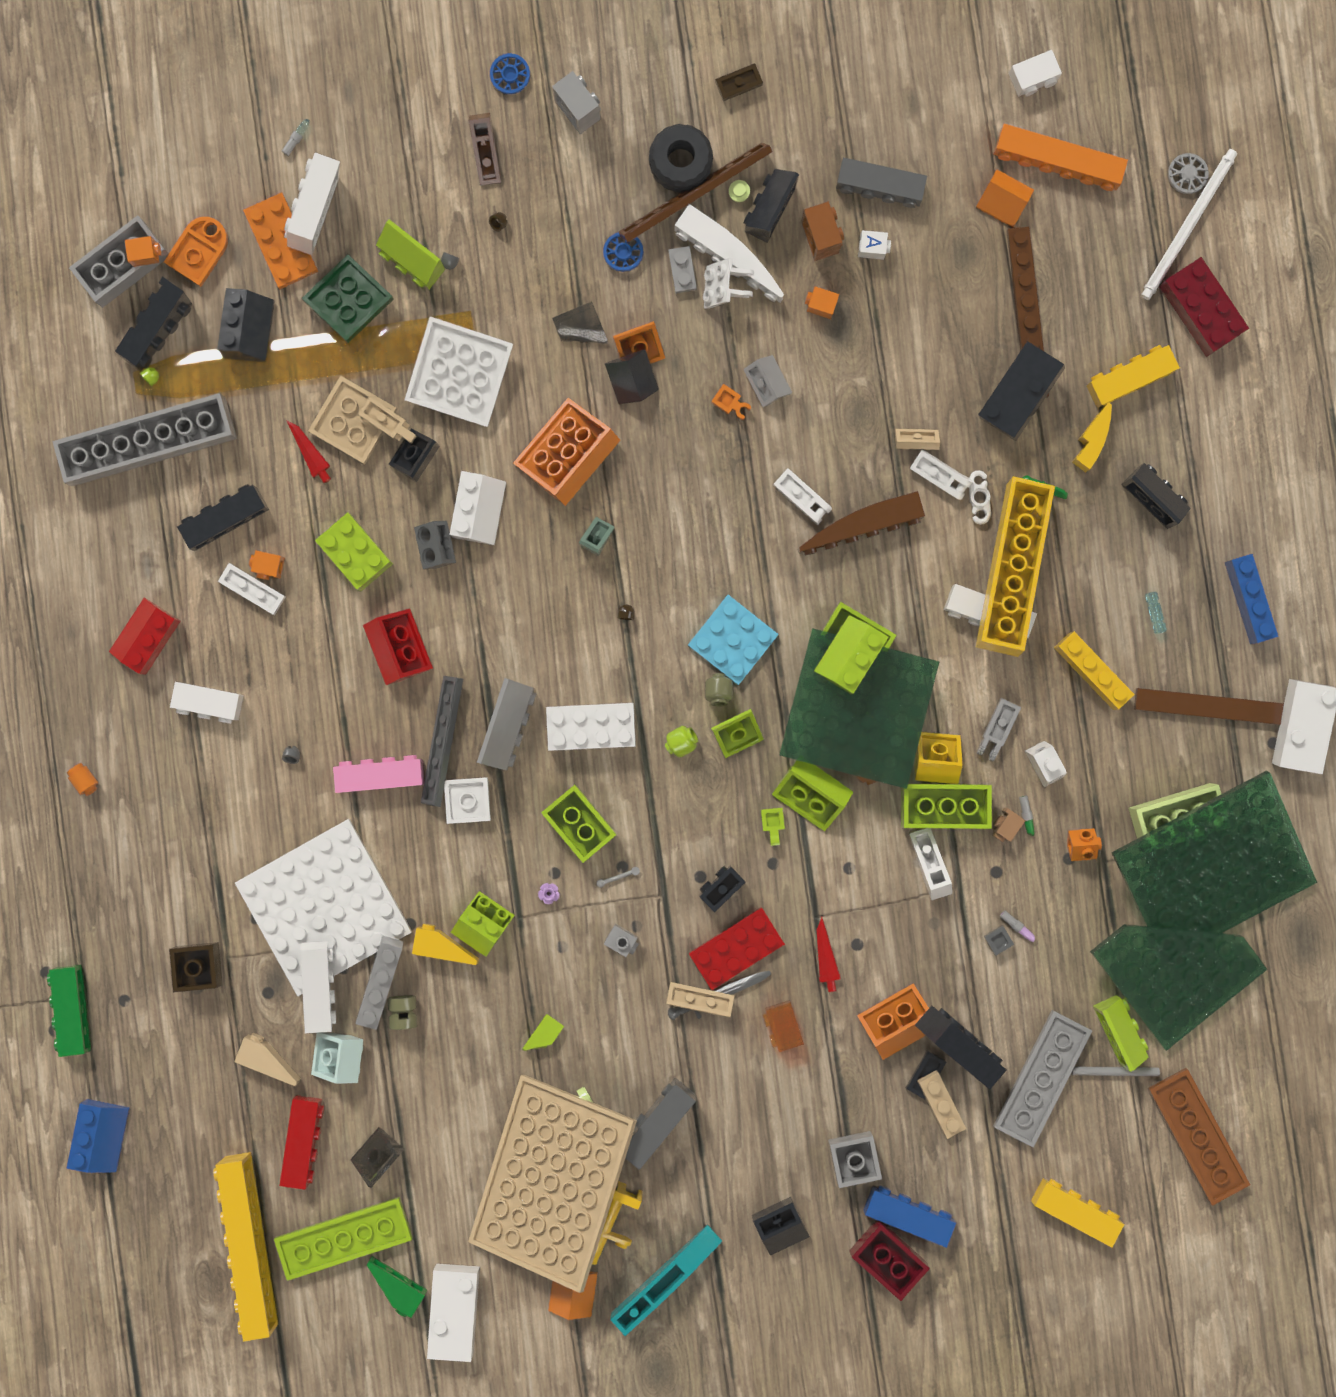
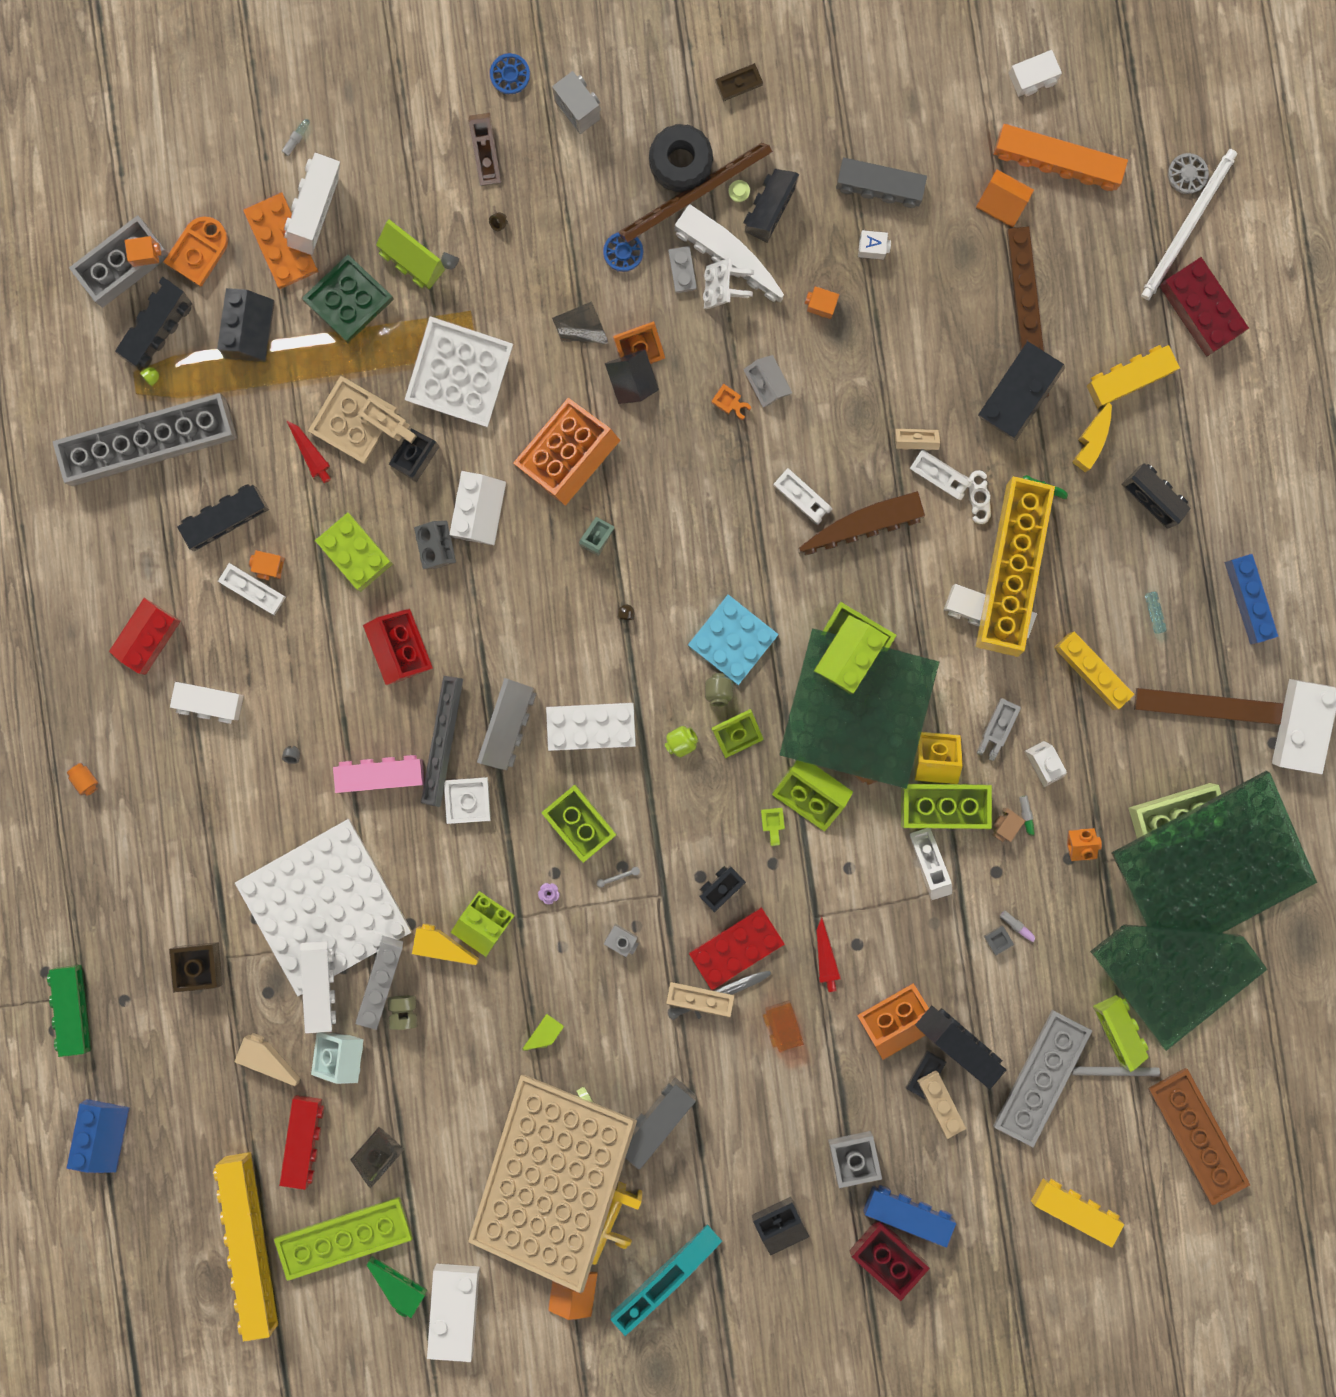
(822, 231): dark orange brick -> none

